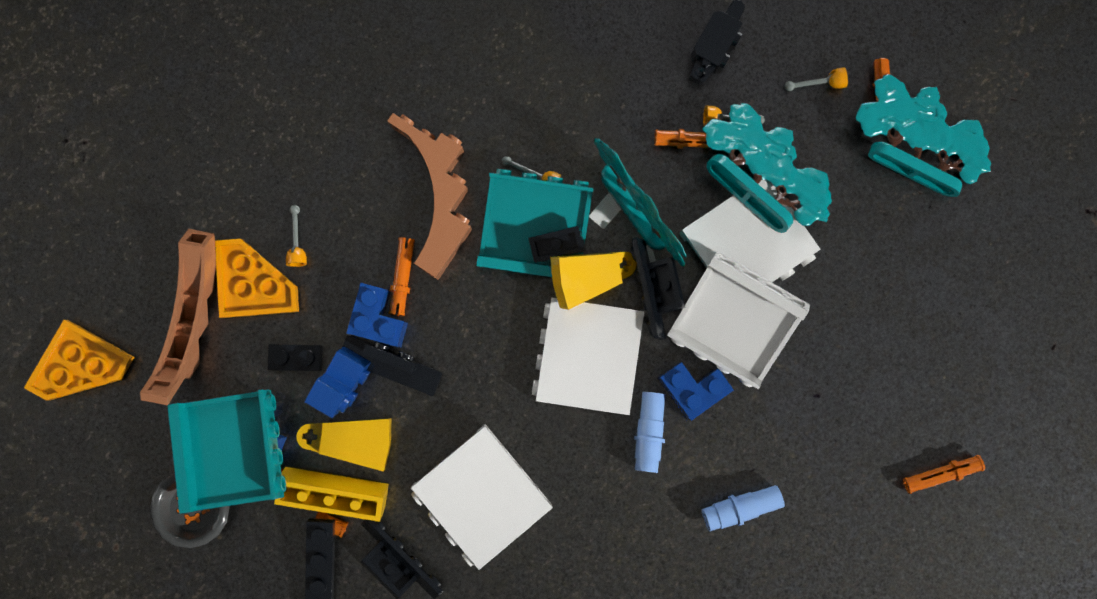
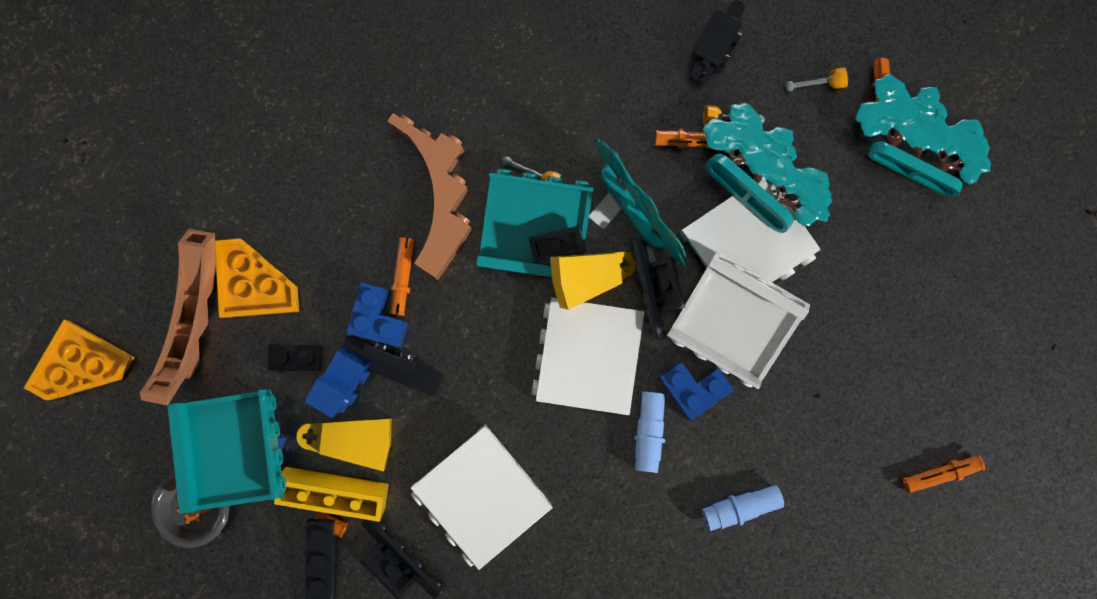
(295, 256): hinge -> none

